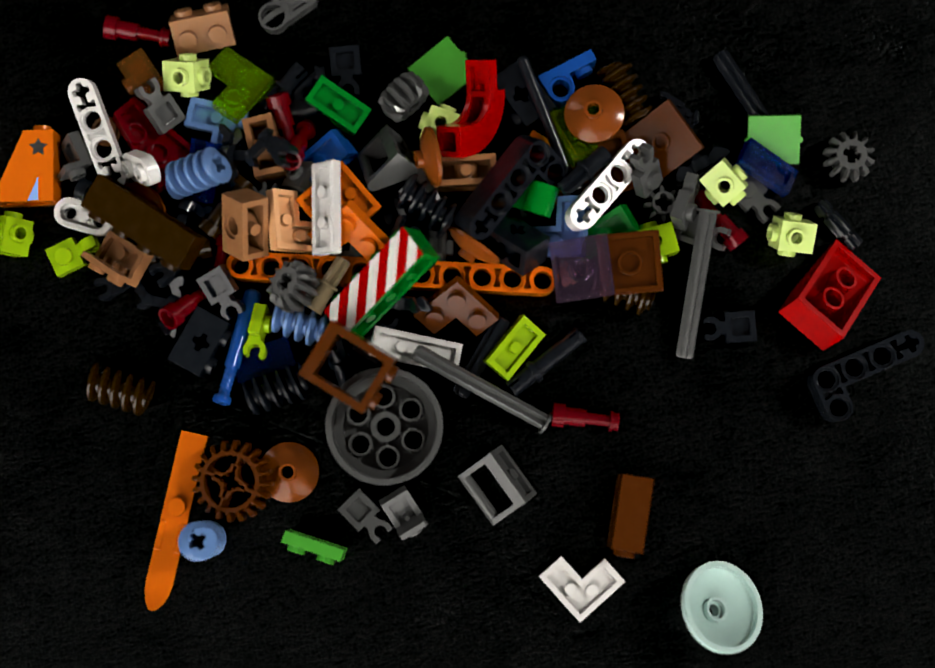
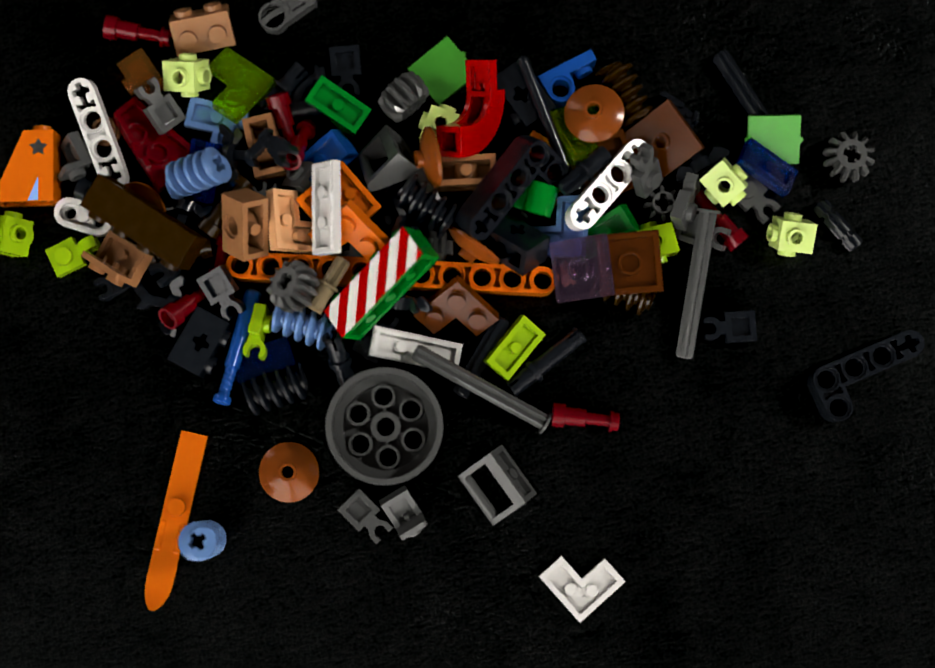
(117, 391): dark brown piece -> none
(141, 167): white plate -> none
(227, 491): reddish brown gear -> none
(301, 542): bright green plate -> none
(322, 351): reddish brown window -> none
(629, 515): reddish brown brick -> none
(734, 607): light aqua dish -> none
(830, 296): red slope -> none

